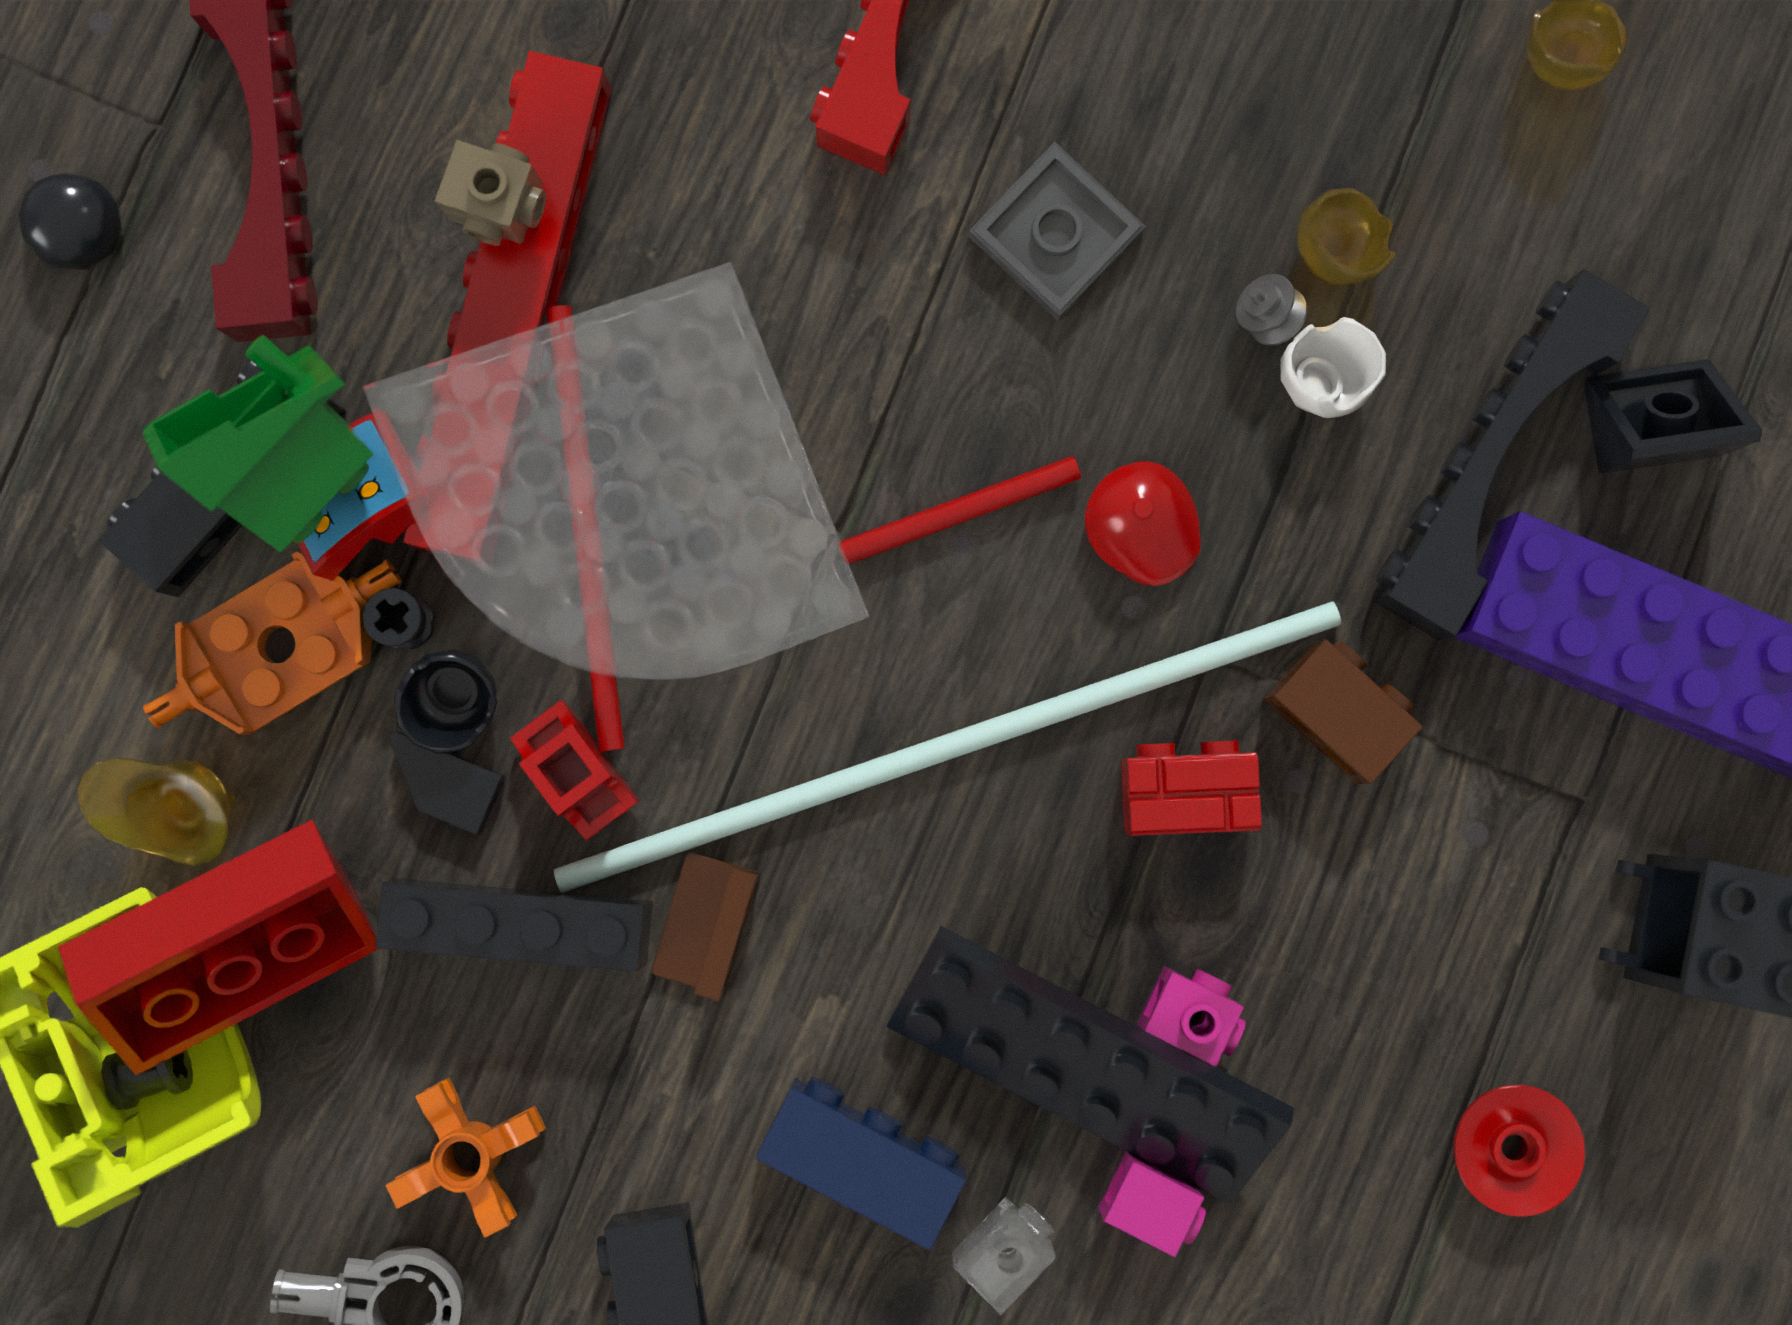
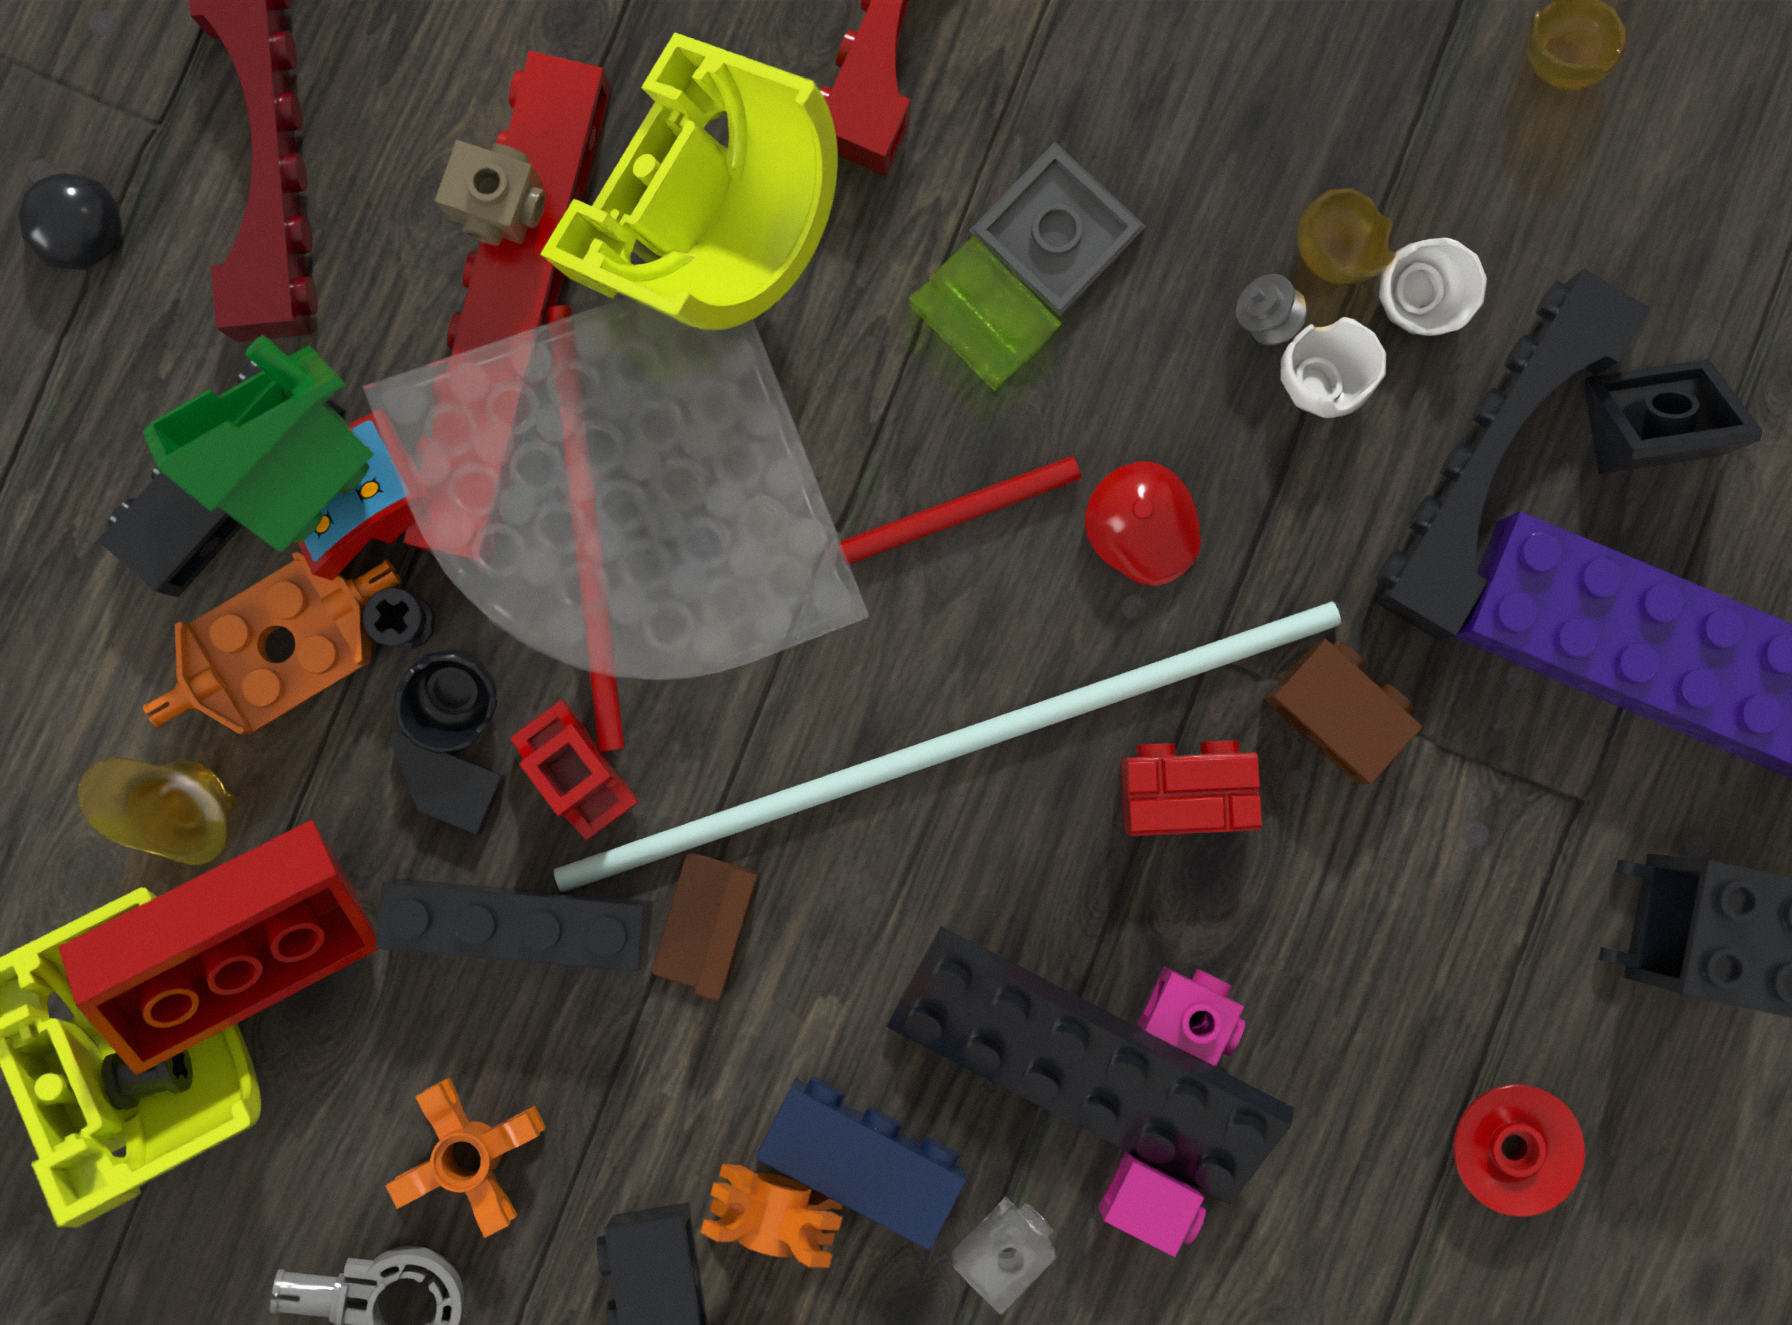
(712, 221): none -> neon yellow piece
(772, 1215): none -> orange pin
(984, 313): none -> clear neon green plate
(1433, 287): none -> white hair

